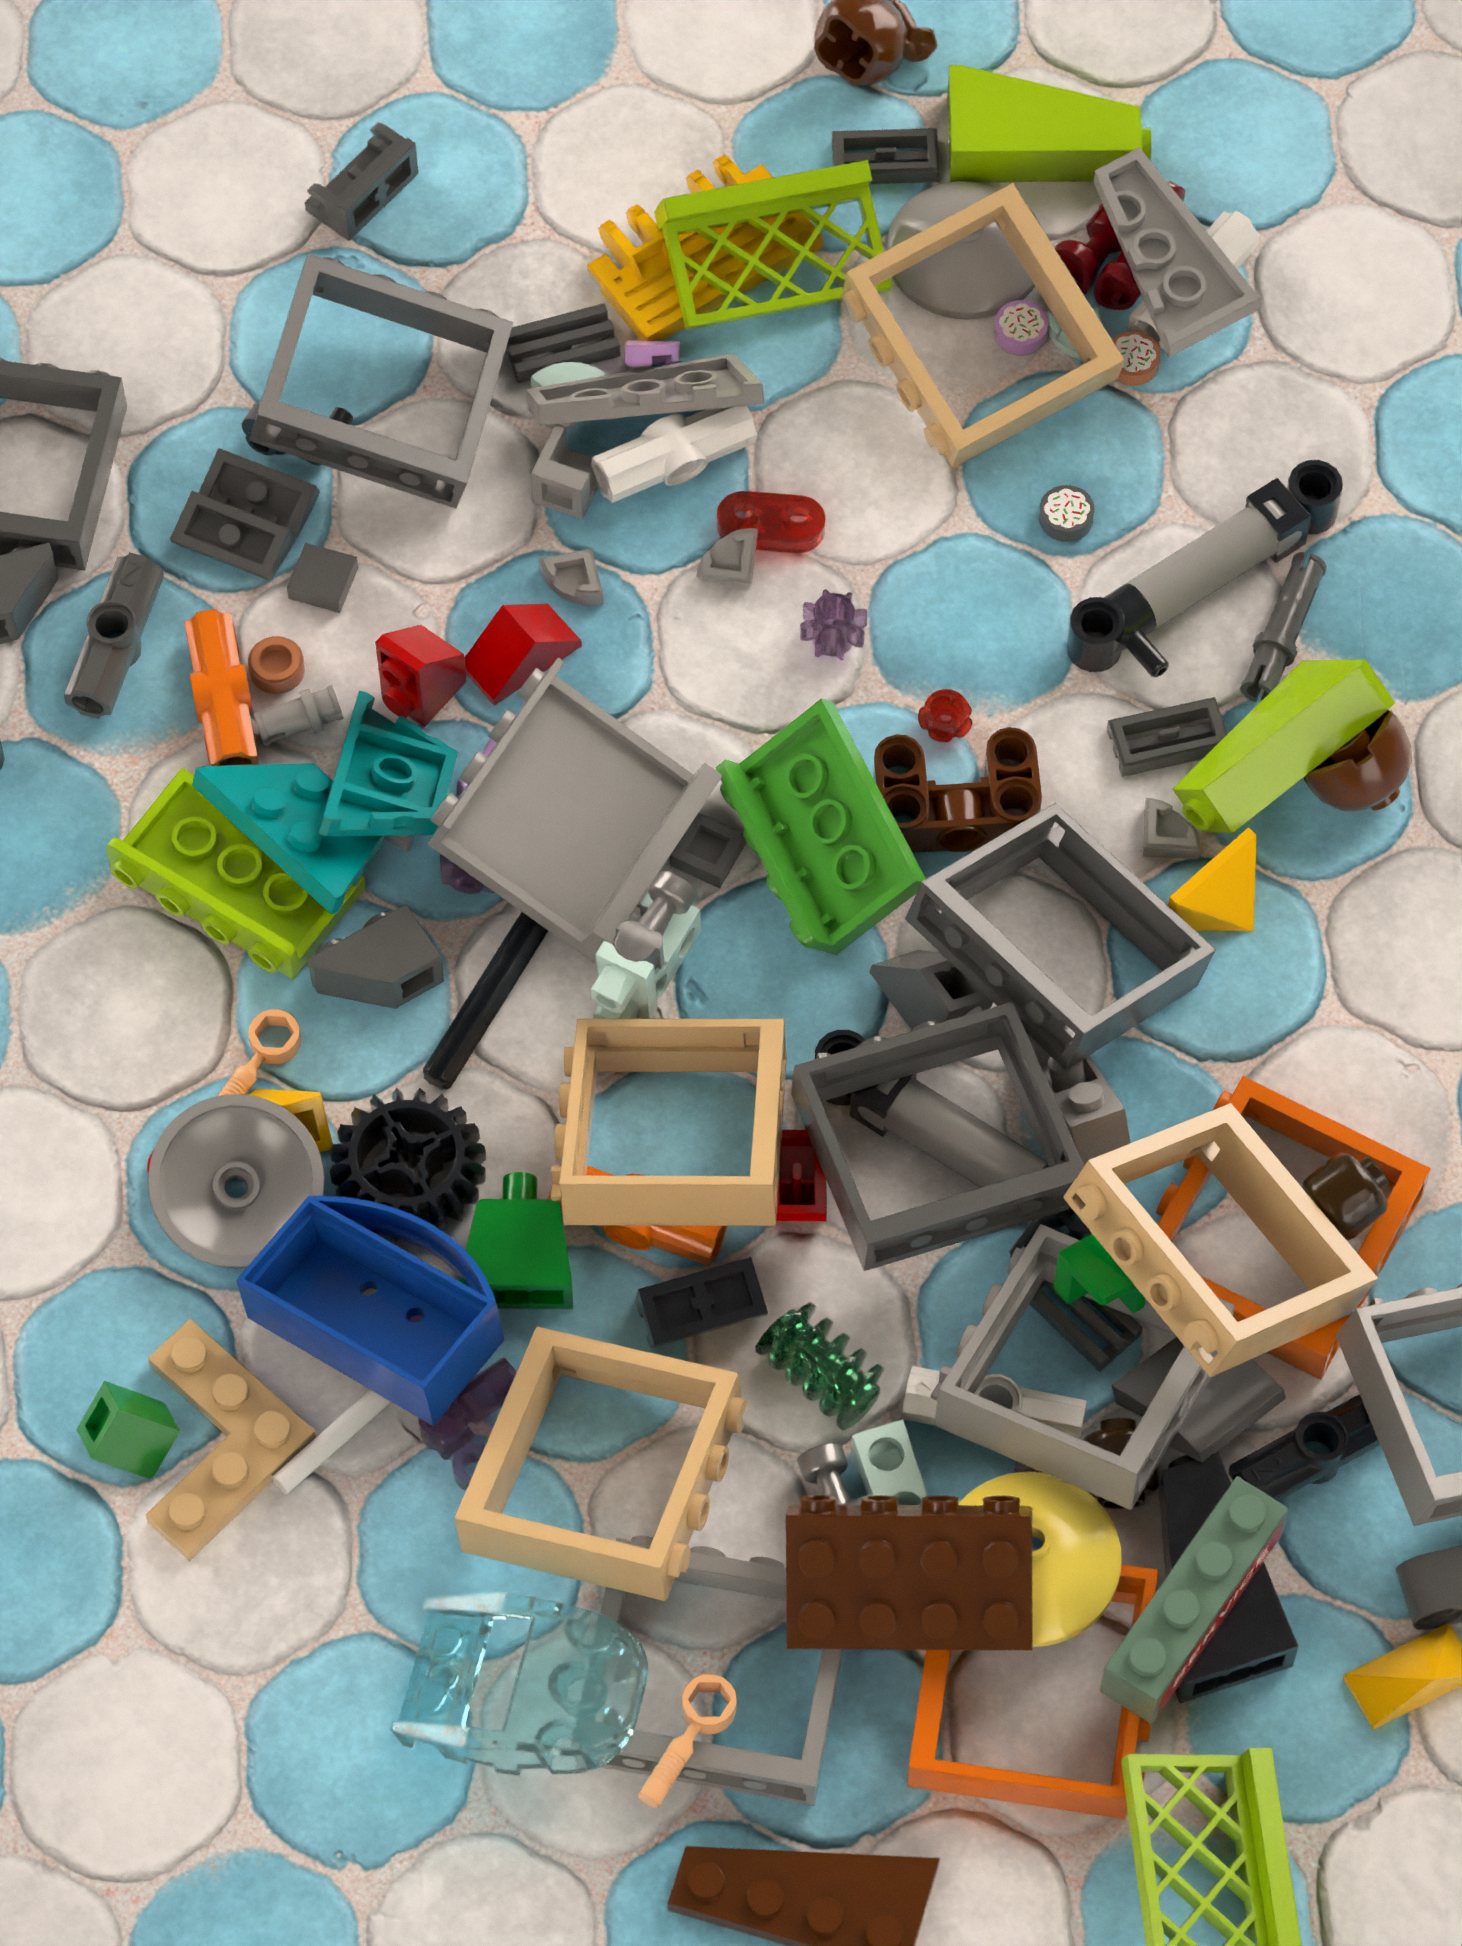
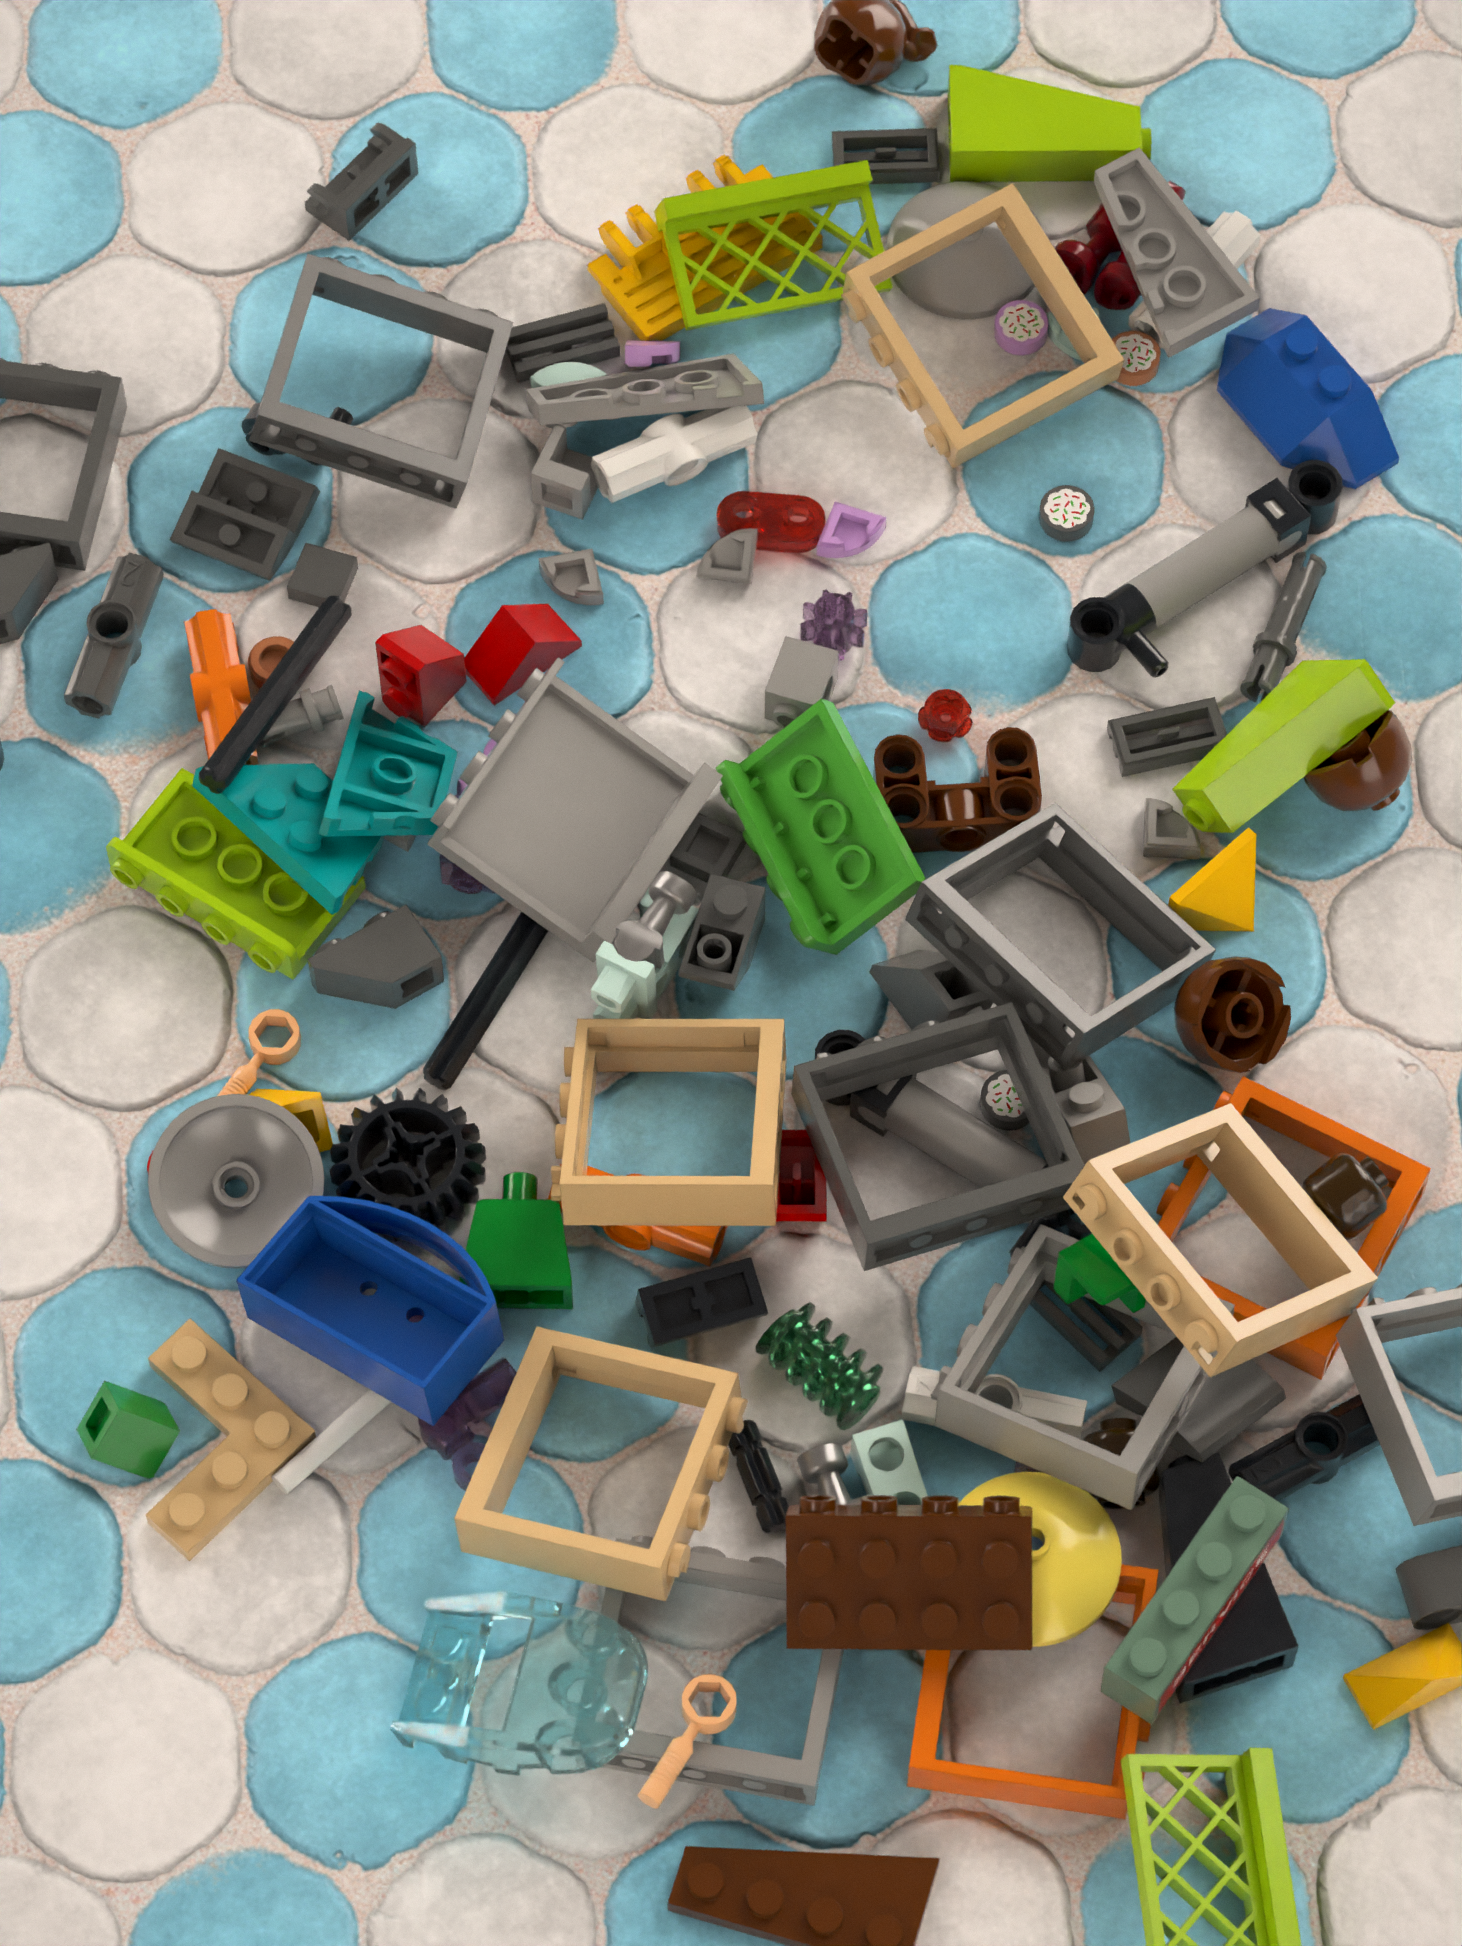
(275, 695): none -> black axle
(724, 933): none -> dark grey slope
(759, 1478): none -> black axle
(799, 680): none -> light grey brick
(849, 531): none -> lavender tile
(1001, 1103): none -> tile
(1232, 1013): none -> reddish brown cylinder
(1304, 397): none -> blue wedge

